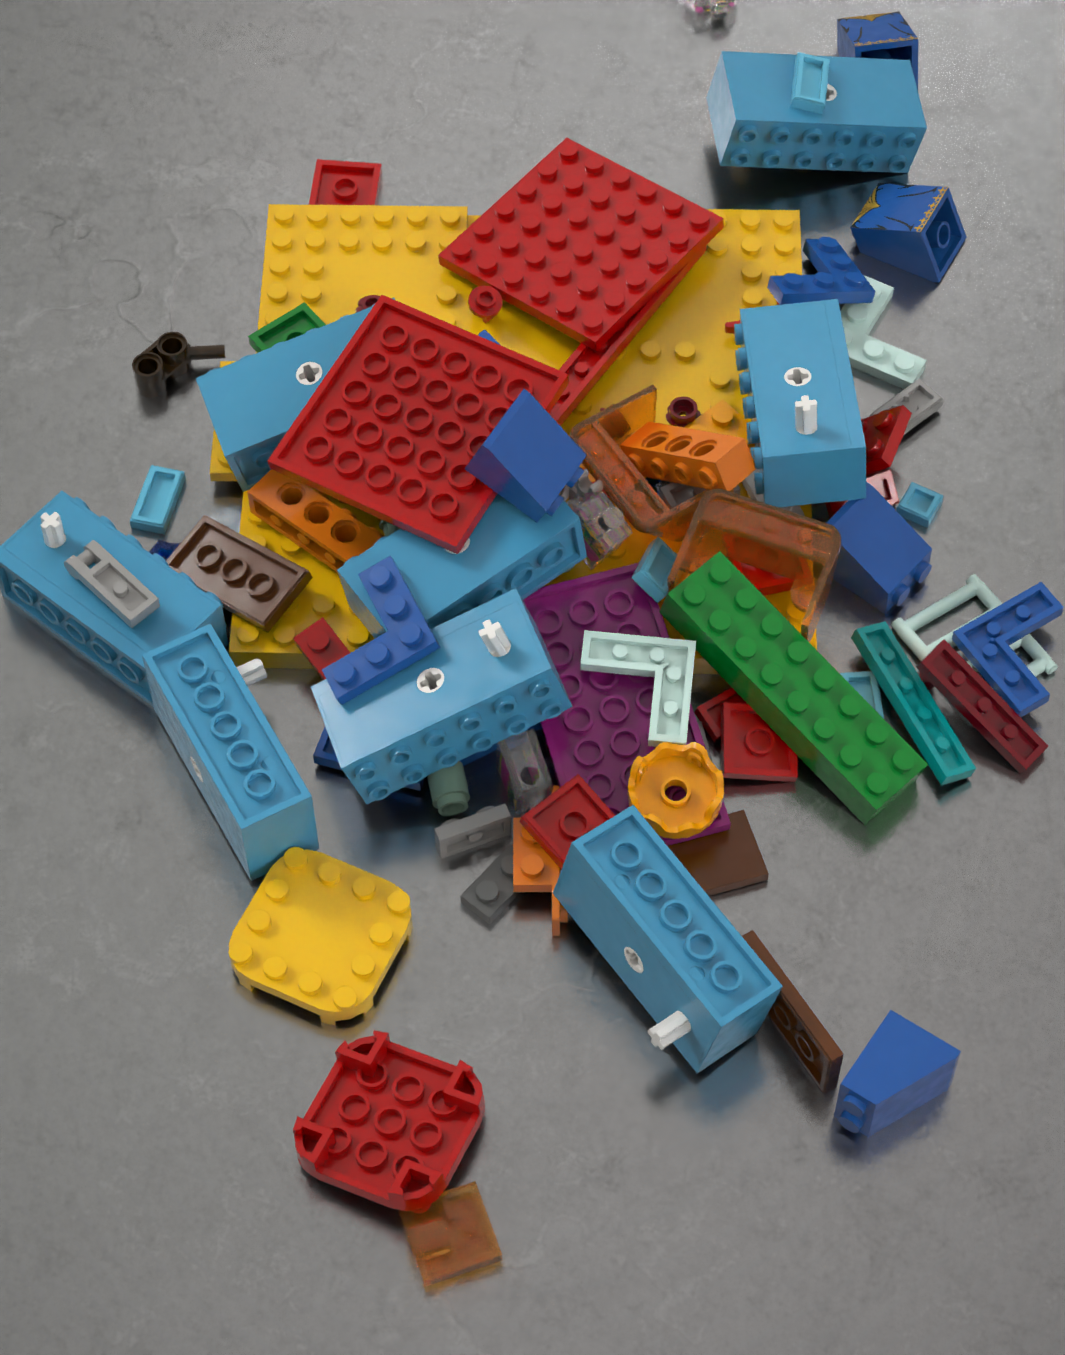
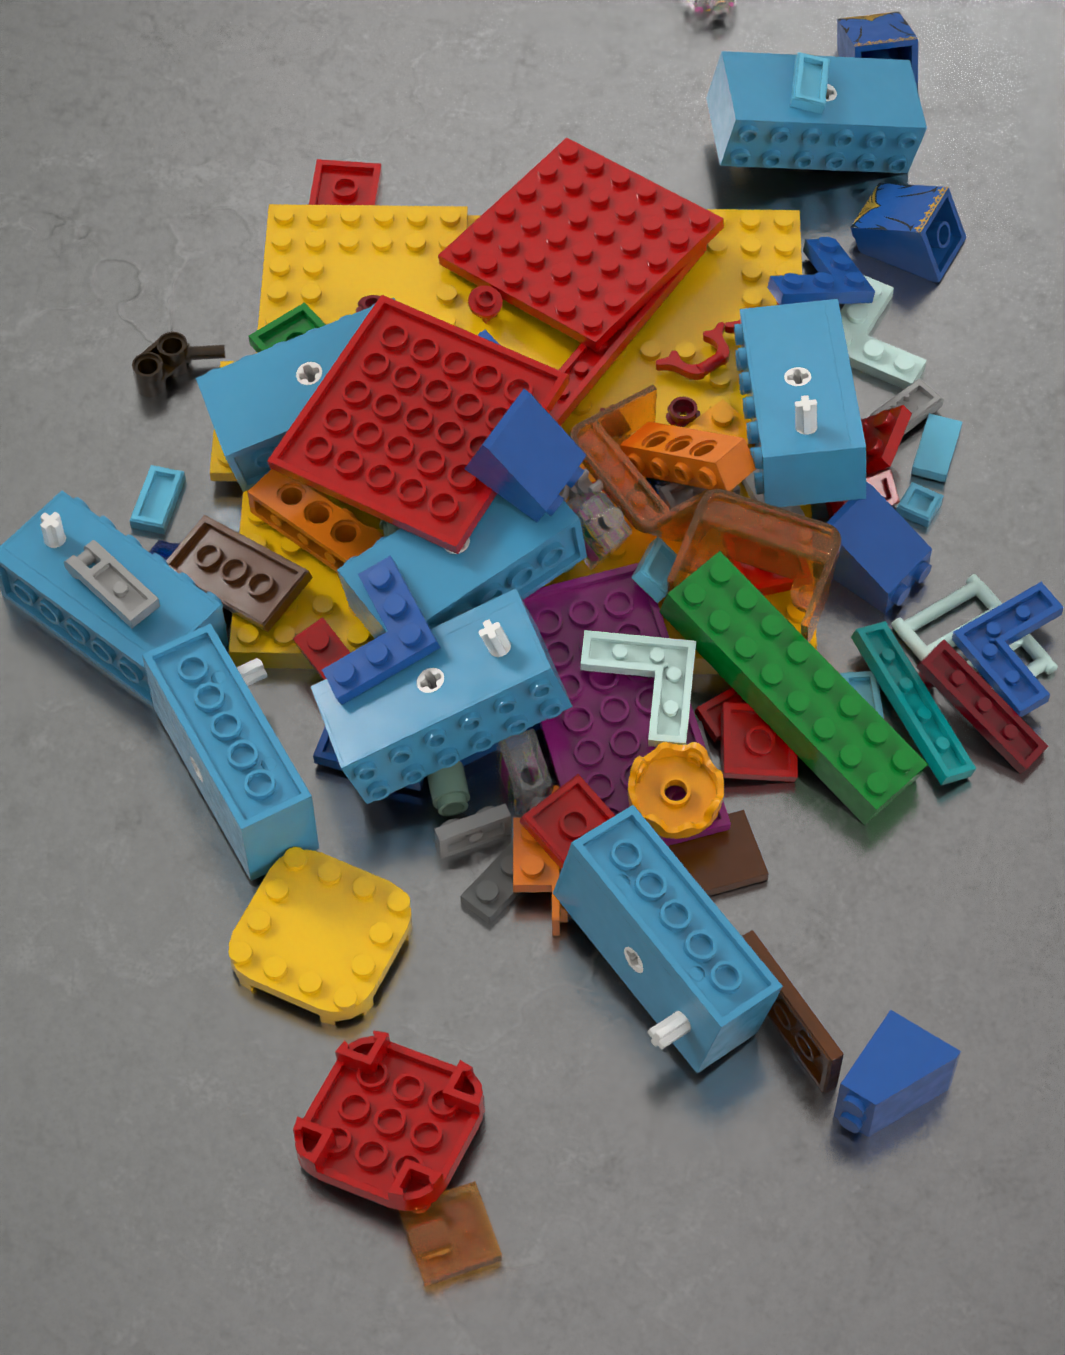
(700, 370): none -> red helmet
(936, 447): none -> medium azure tile

